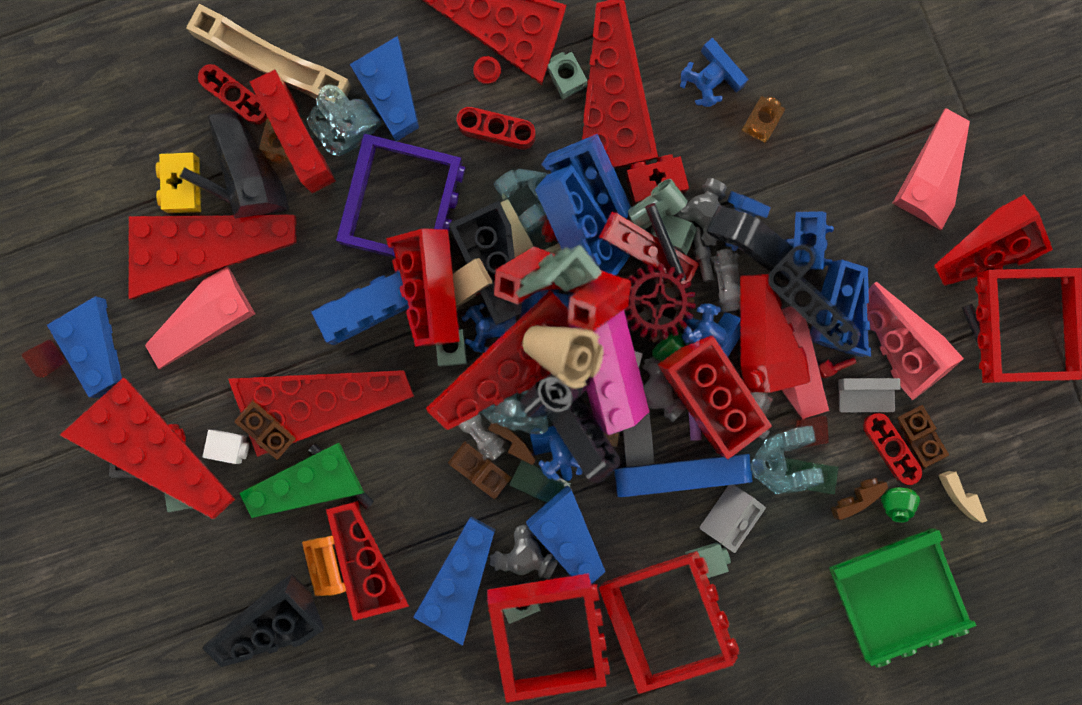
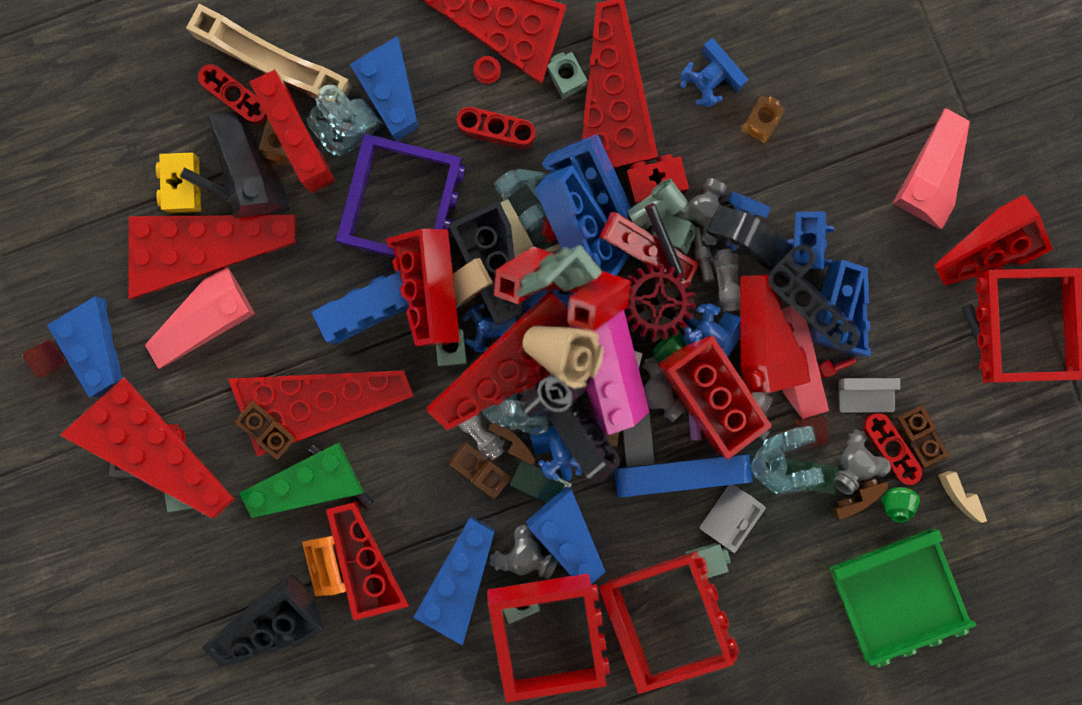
(226, 447): white brick -> none
(858, 464): none -> dark grey animal
(912, 346): coral wedge -> none

